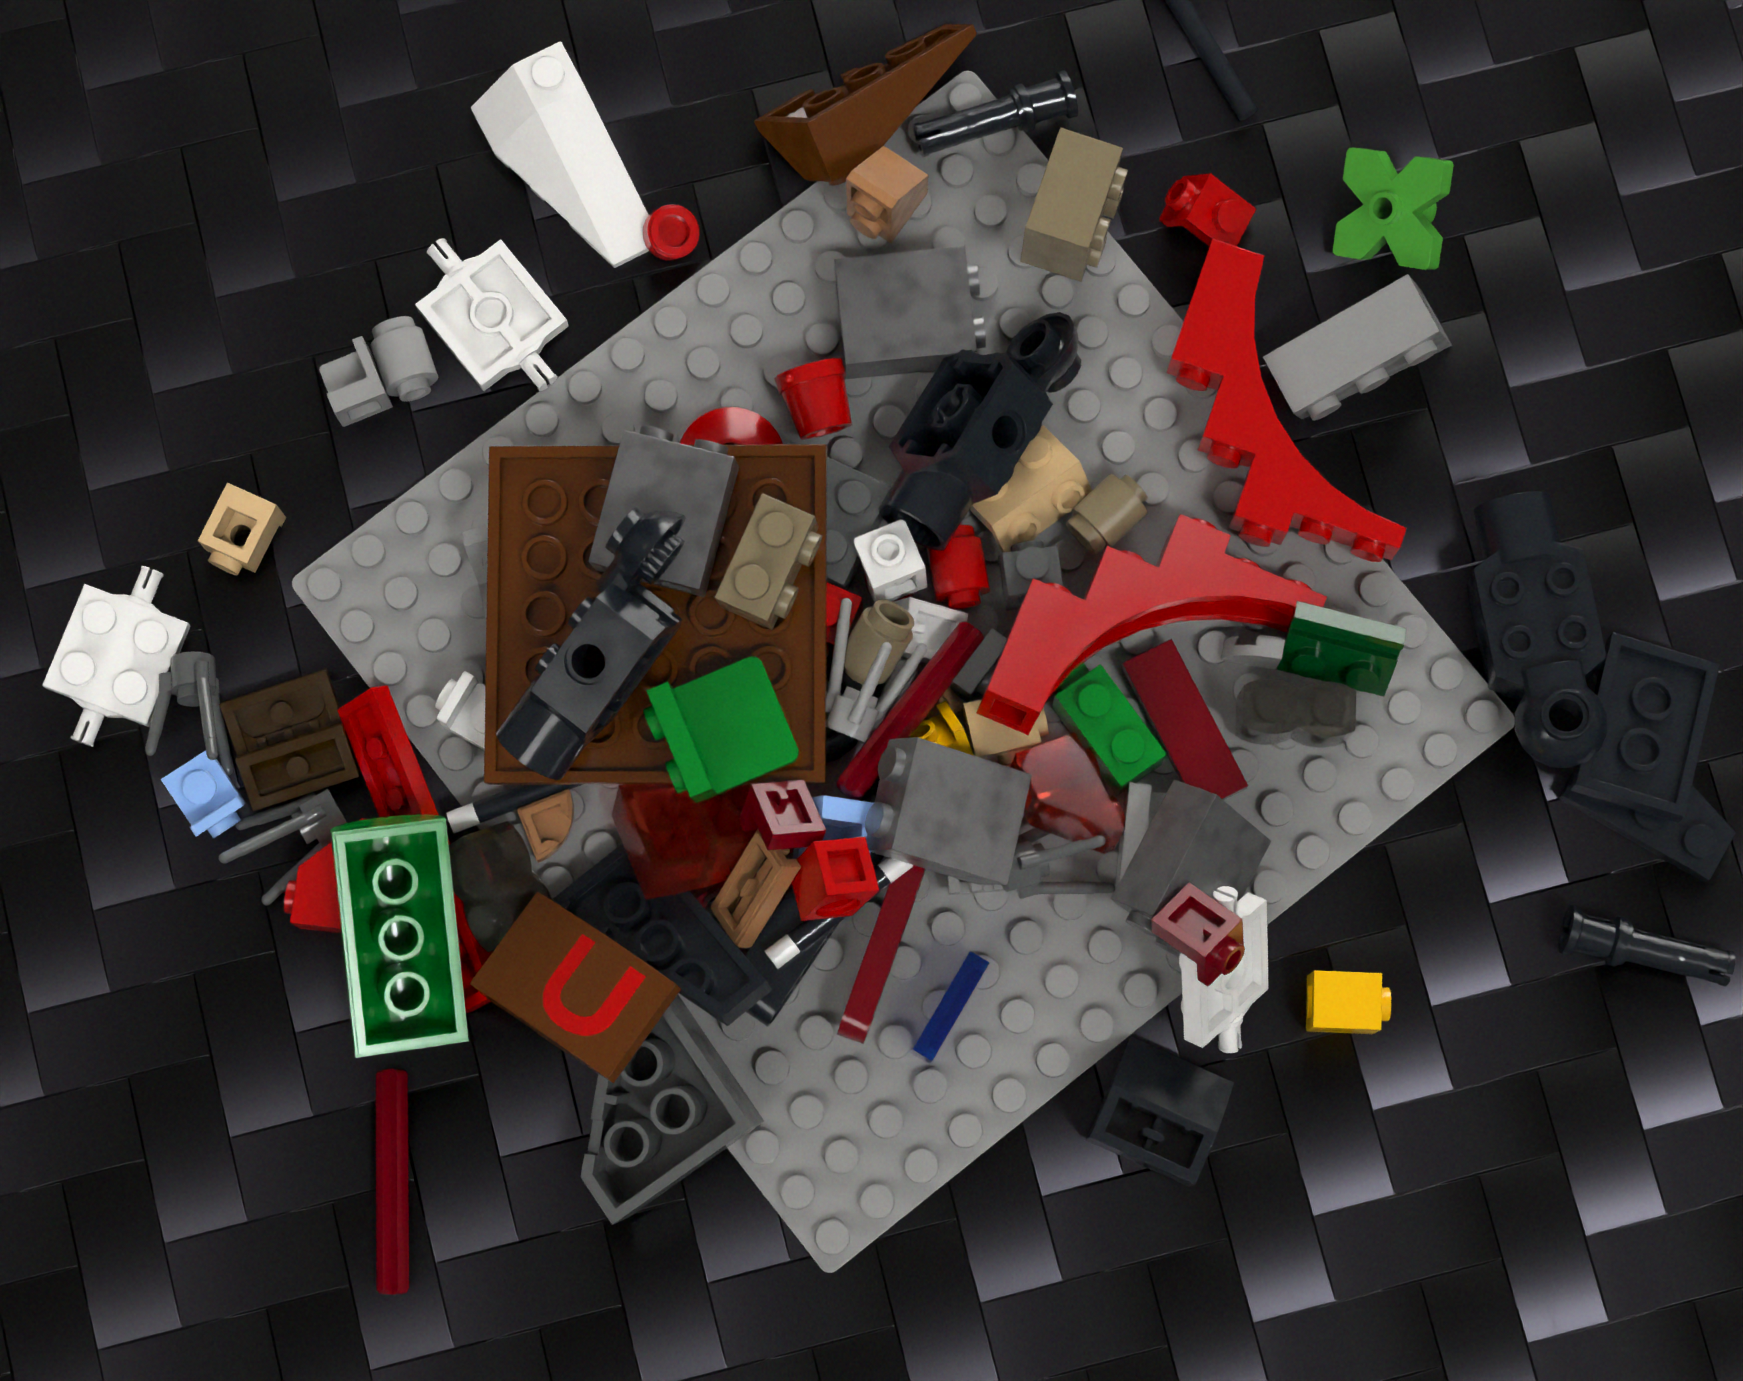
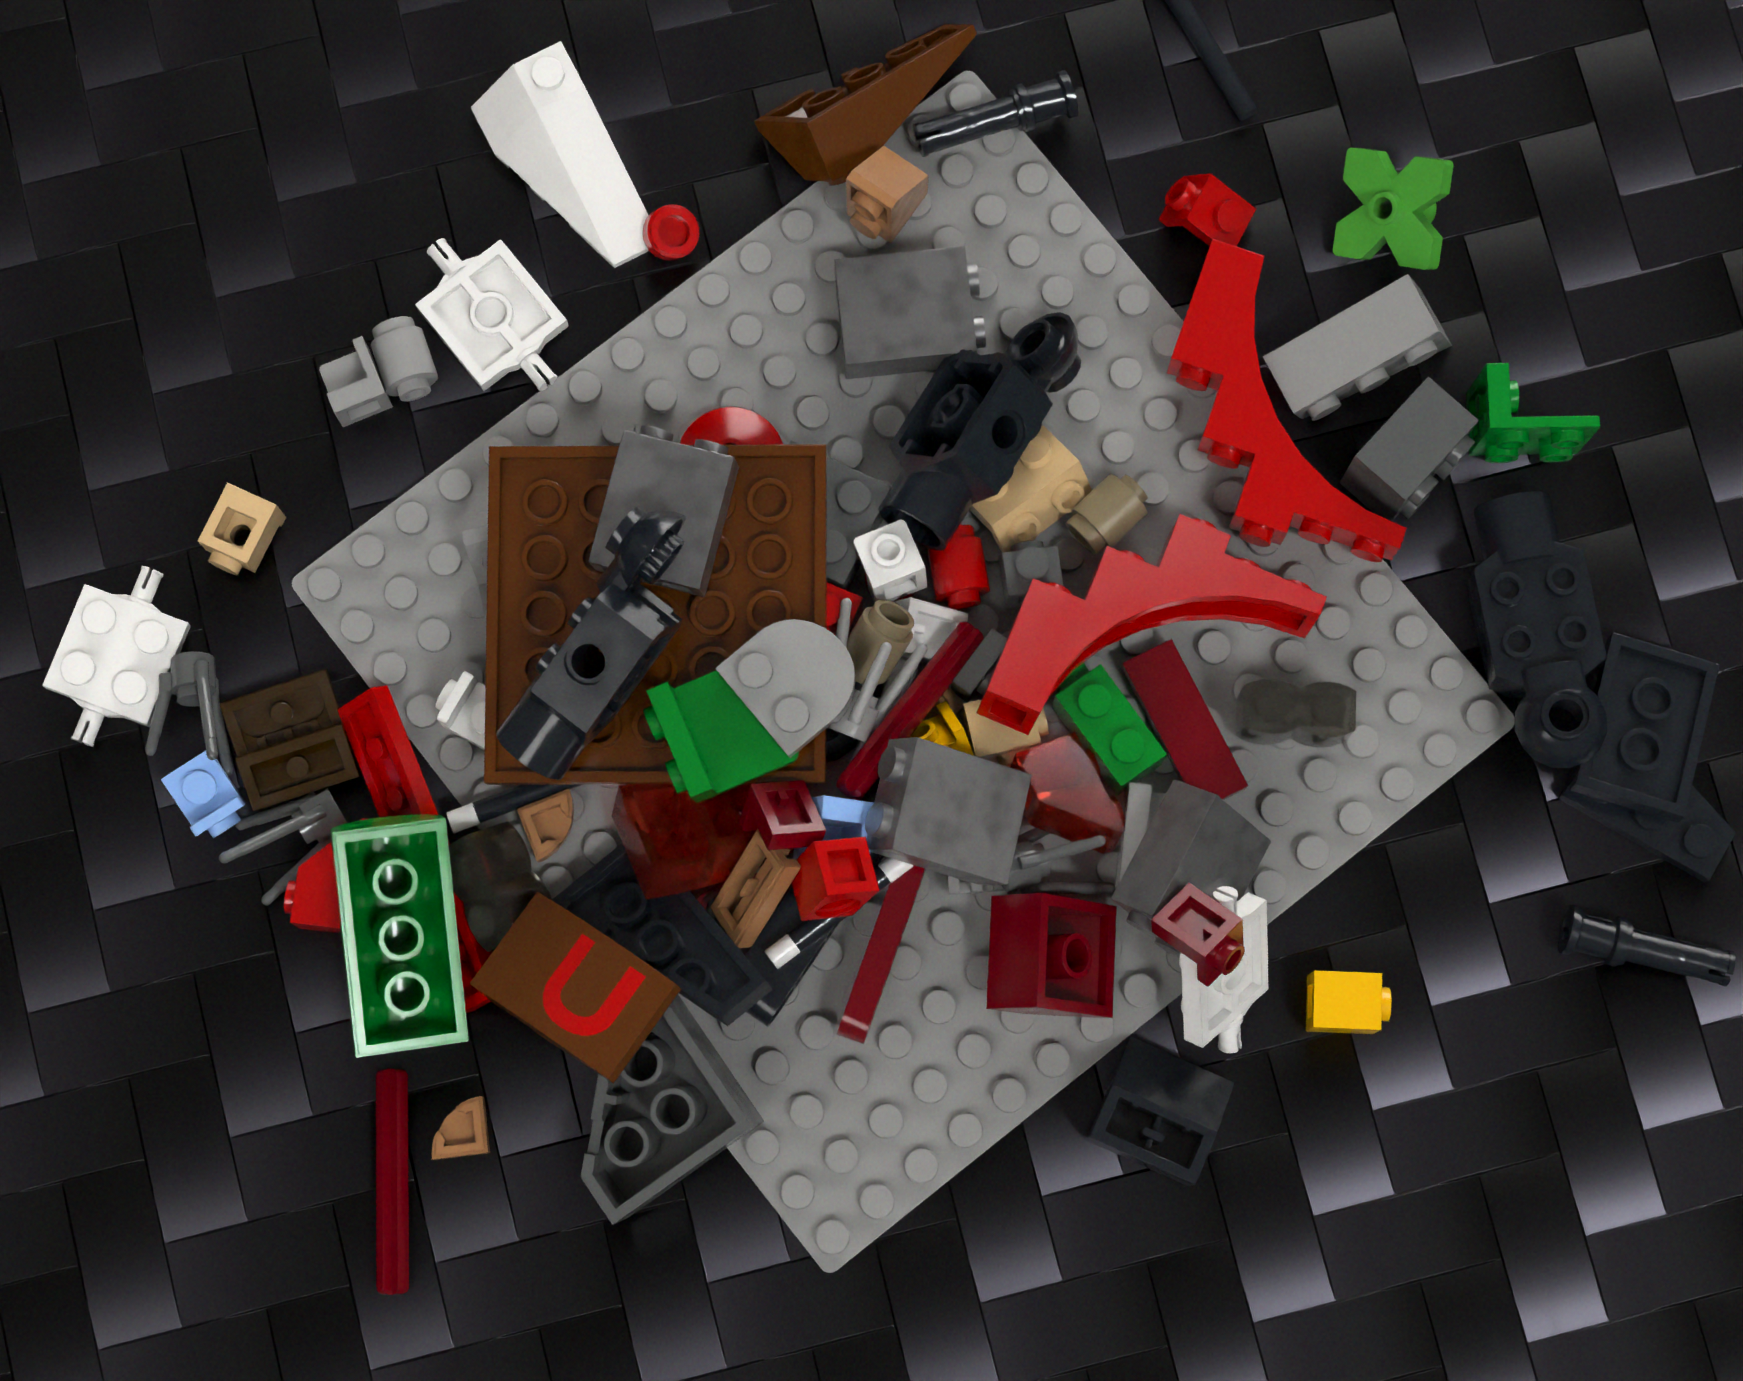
(463, 1131): none -> medium nougat tile
(768, 561): dark tan brick -> none
(792, 680): none -> light grey slope
(816, 397): red piece -> none
(949, 1007): clear blue tile -> none
(1051, 956): none -> dark red slope
(1069, 210): dark tan piece -> none
(1263, 653): light grey tile -> none
(1341, 648): dark green plate -> none
(1404, 455): none -> dark grey brick
(1503, 437): none -> green bracket

